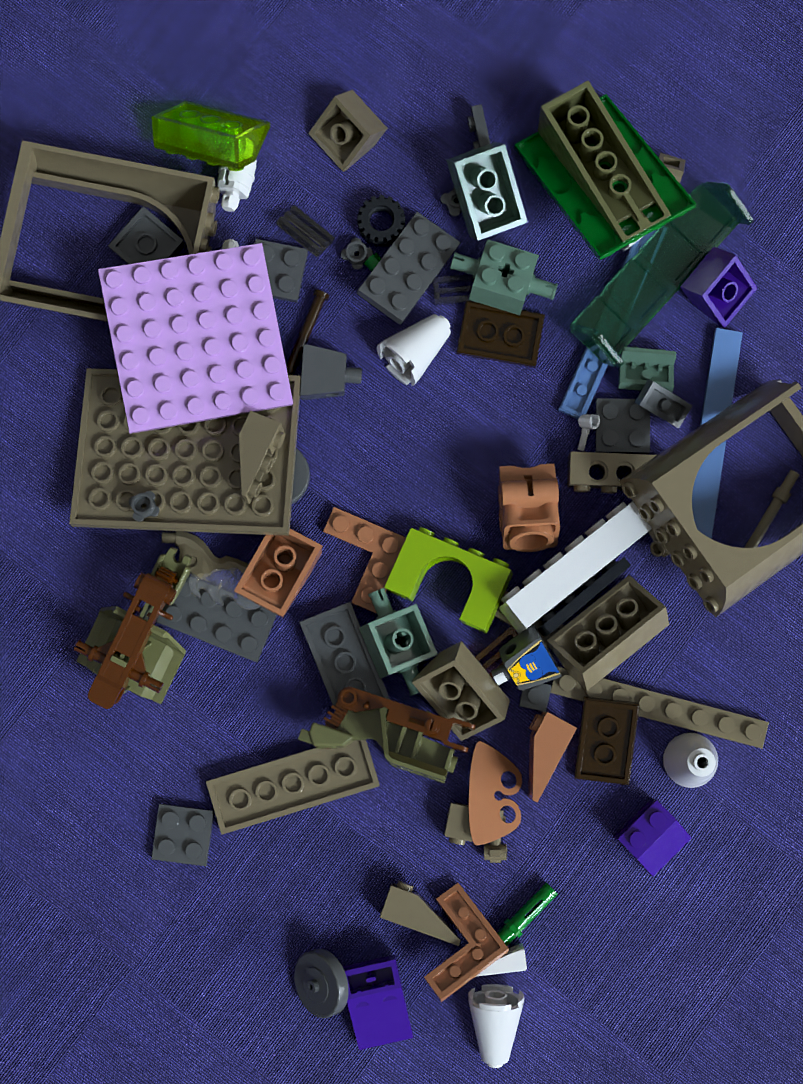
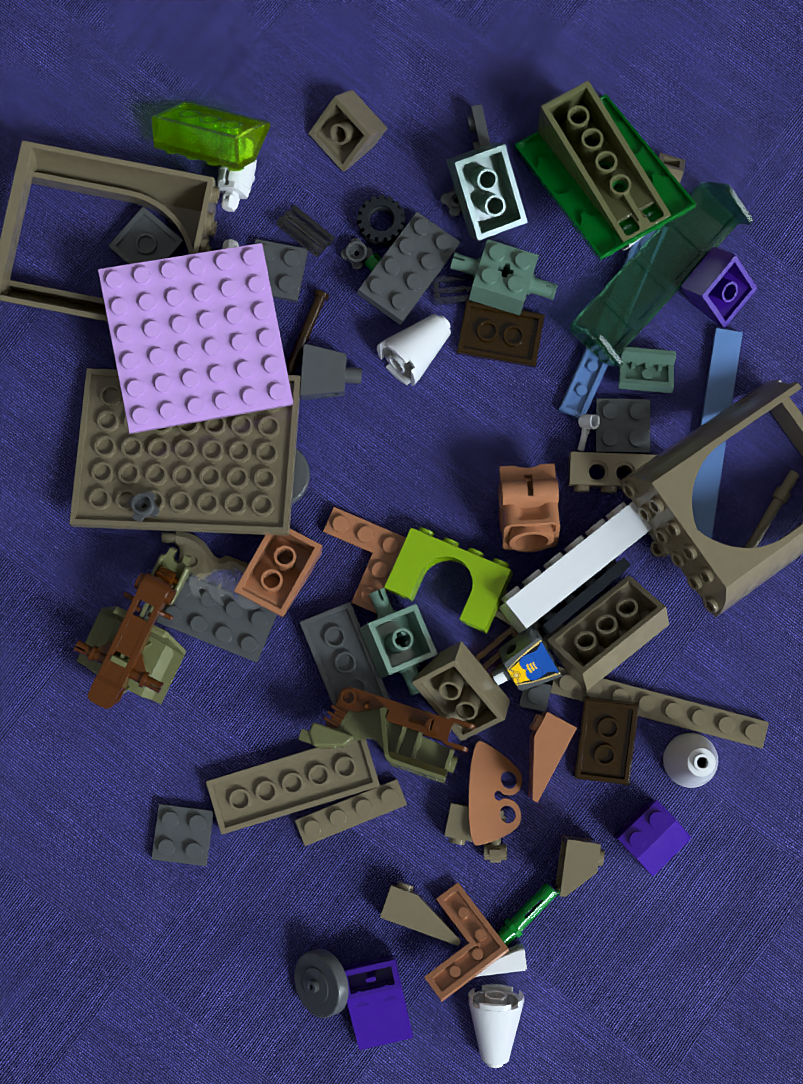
(257, 445): dark tan slope -> none
(351, 812): none -> dark tan plate
(577, 863): none -> dark tan slope
(663, 403): dark grey plate -> none

